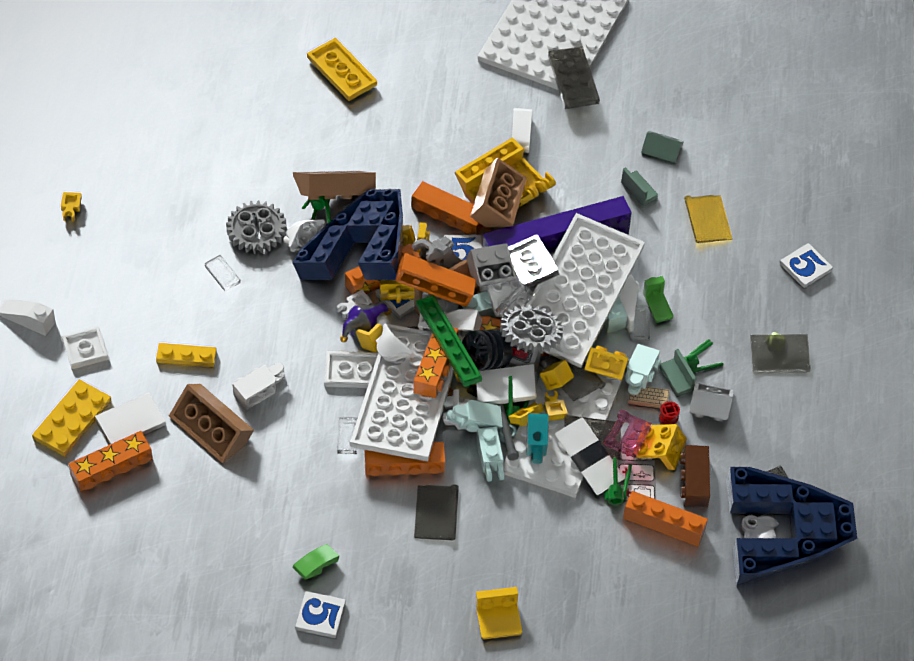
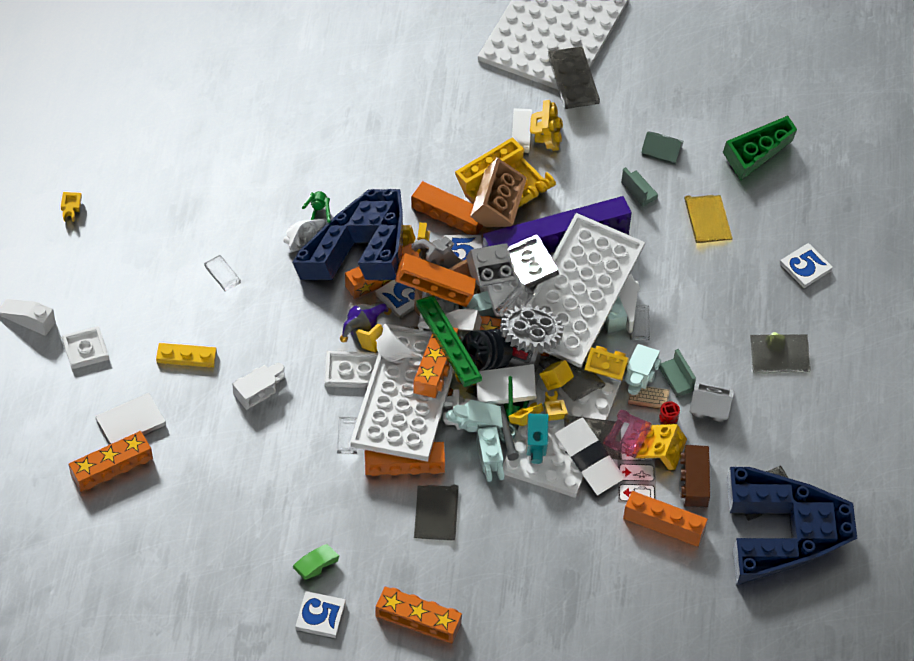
(71, 417): yellow plate -> none
(210, 422): medium nougat slope -> none
(269, 223): light grey gear -> none
(334, 183): medium nougat slope -> none
(342, 69): yellow plate -> none
(357, 298): white plate -> none
(395, 291): yellow hips -> none
(418, 614): none -> orange brick
(498, 613): yellow bracket -> none
(549, 126): none -> yellow piece
(615, 494): green plant -> none
(656, 299): bright green bracket -> none
(693, 361): green plant -> none
(757, 146): none -> green wedge
(763, 526): white plate -> none

